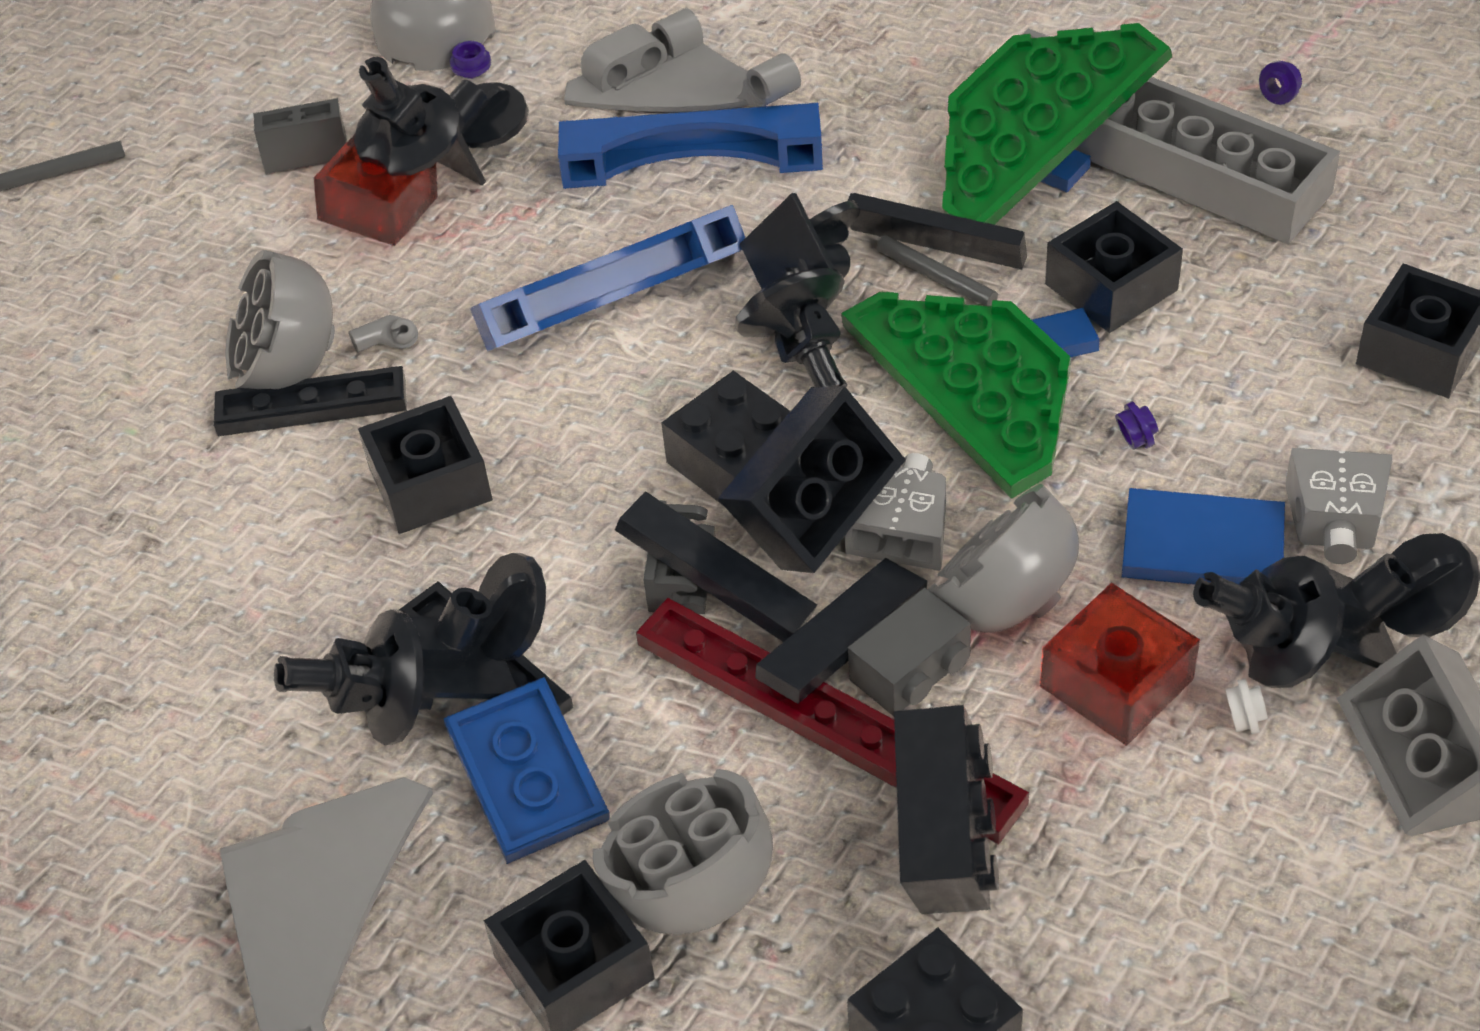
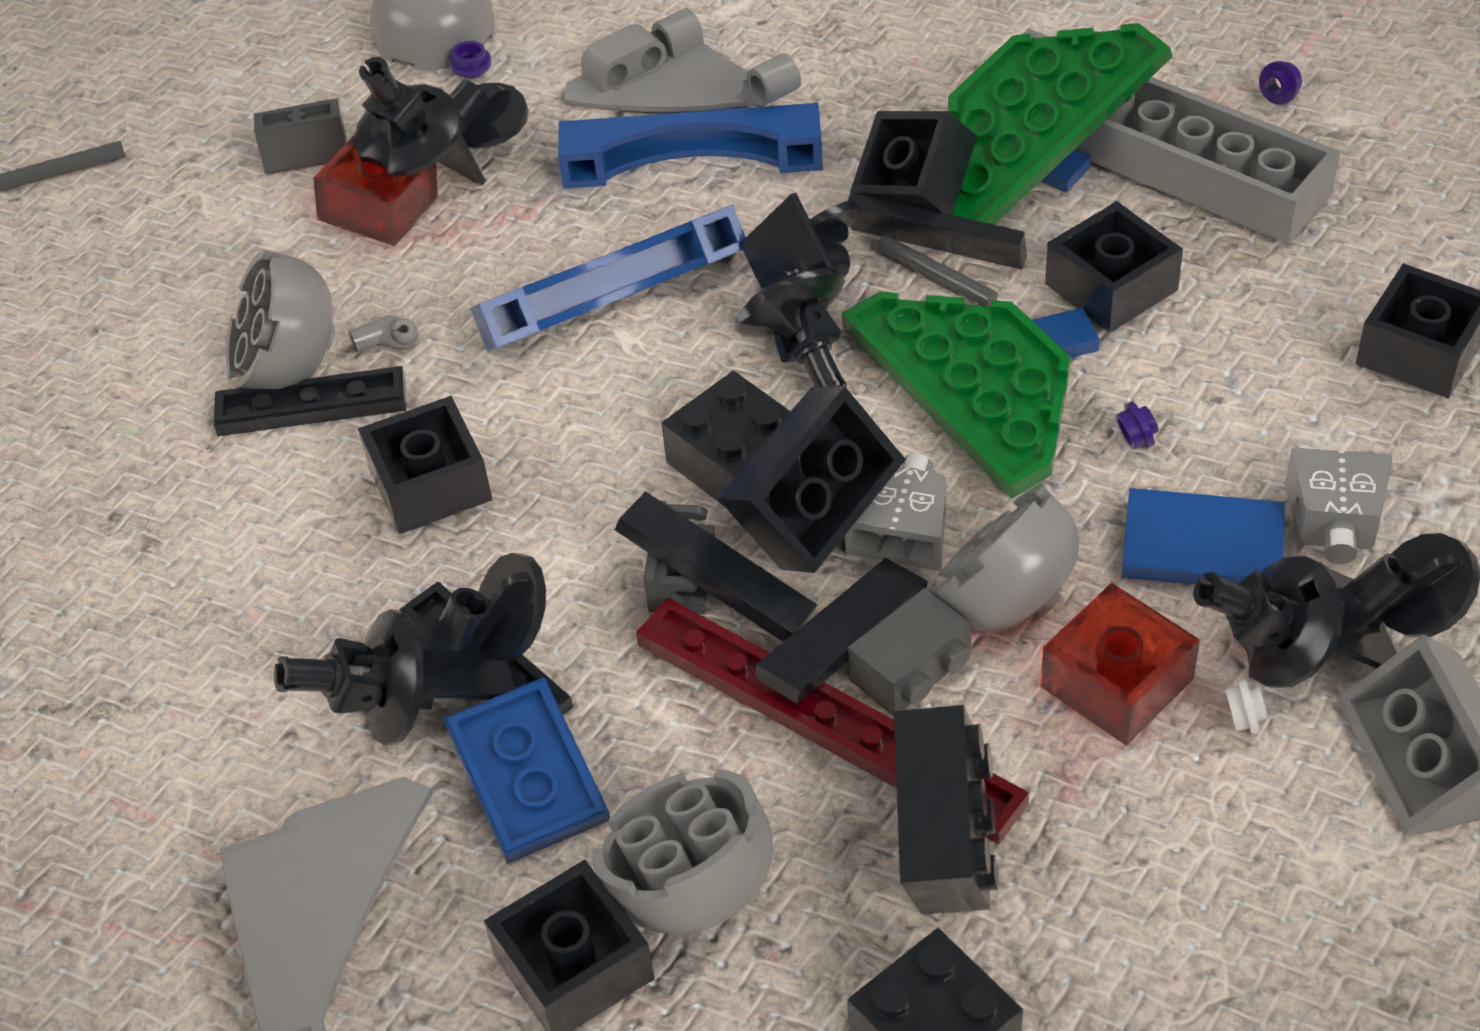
(915, 159): none -> black brick

